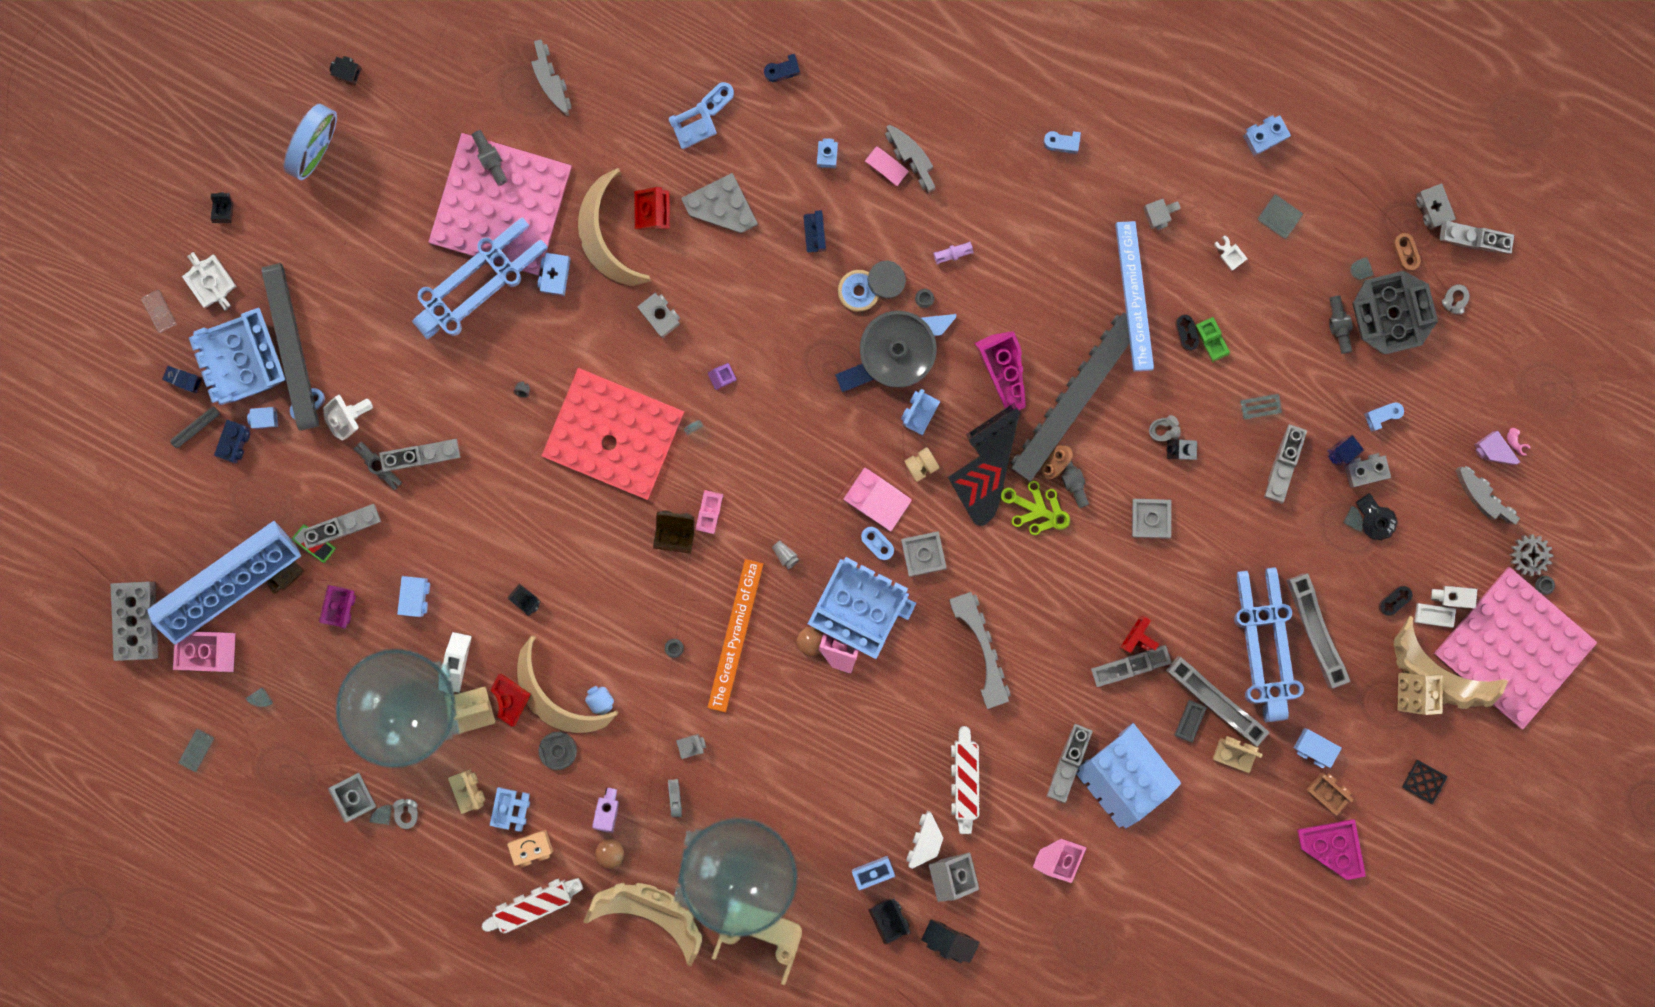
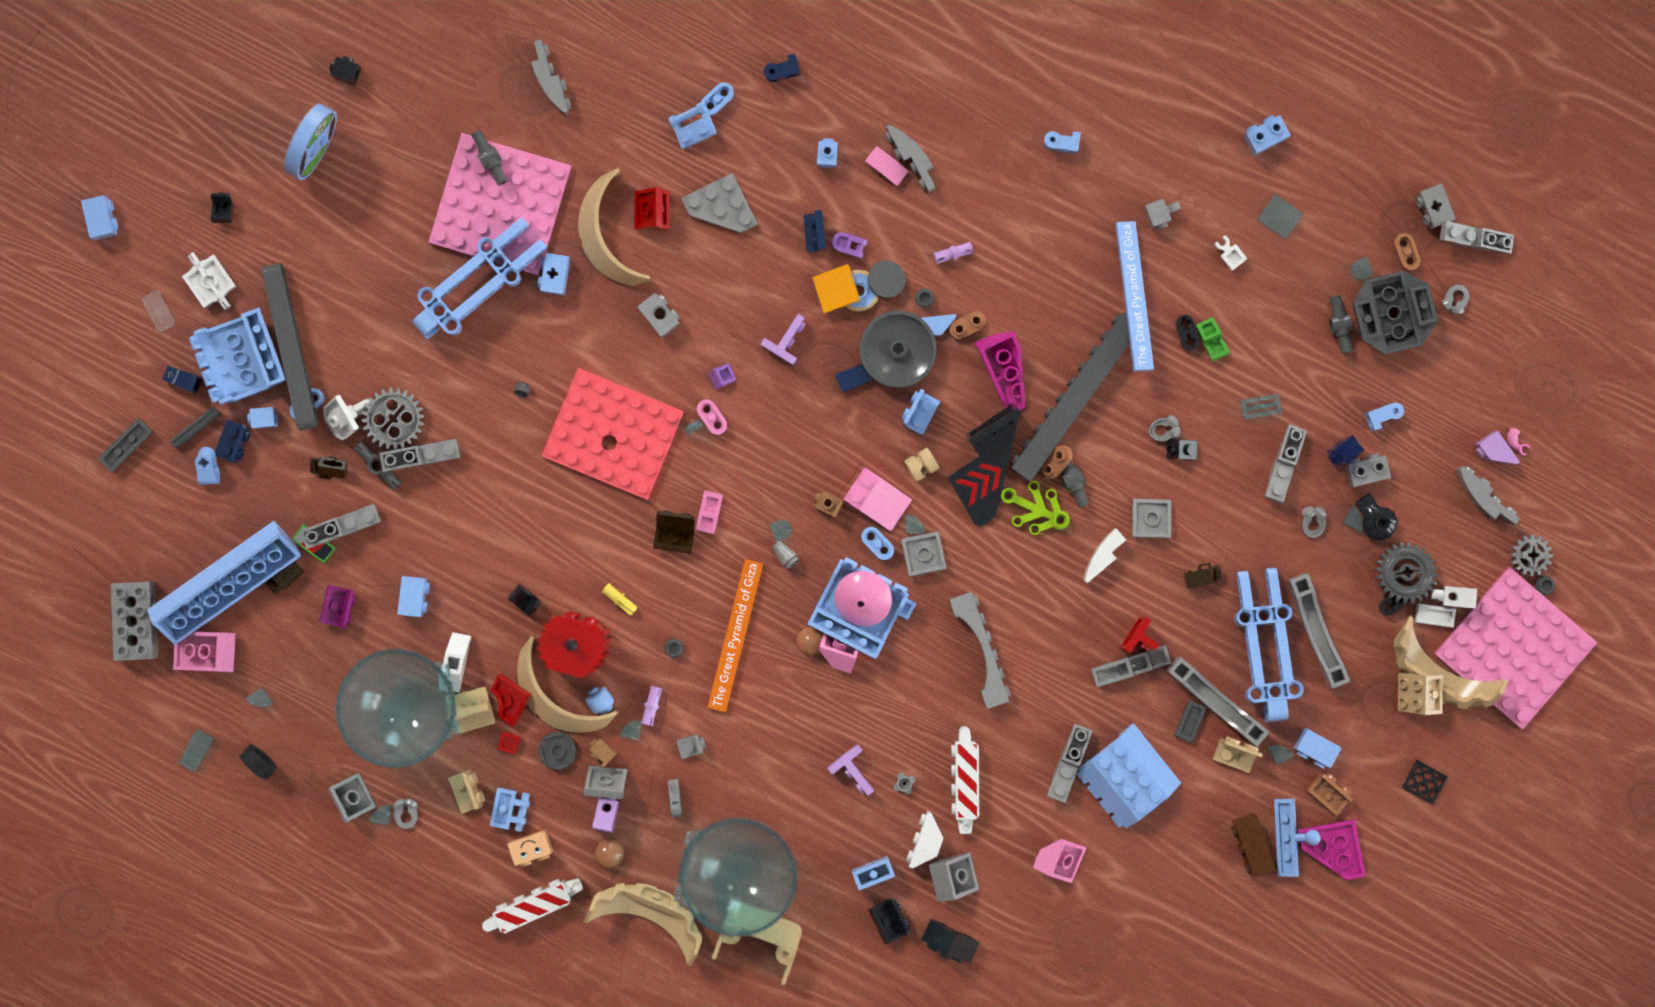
(99, 217): none -> light blue brick
(125, 445): none -> dark grey plate
(207, 467): none -> light blue piece
(258, 762): none -> black tyre
(328, 467): none -> dark brown piece
(378, 406): none -> light grey gear
(509, 742): none -> red tile
(574, 644): none -> red piece
(602, 751): none -> medium nougat brick
(605, 782): none -> light grey plate
(619, 599): none -> light yellow axle
(632, 730): none -> clear light blue tile
(651, 705): none -> lavender pin
(712, 417): none -> bright pink plate
(781, 530): none -> clear light blue tile
(786, 342): none -> lavender bracket
(831, 510): none -> medium nougat brick
(836, 289): none -> light orange tile
(842, 241): none -> medium lavender plate
(851, 770): none -> lavender bracket
(870, 590): none -> bright pink dish
(904, 788): none -> light grey plate
(913, 525): none -> clear light blue tile
(967, 324): none -> nougat plate
(1103, 554): none -> white slope
(1202, 576): none -> dark brown piece
(1253, 845): none -> reddish brown brick
(1280, 753): none -> clear light blue tile
(1287, 837): none -> light blue plate
(1308, 513): none -> light grey piece
(1388, 576): none -> dark grey gear

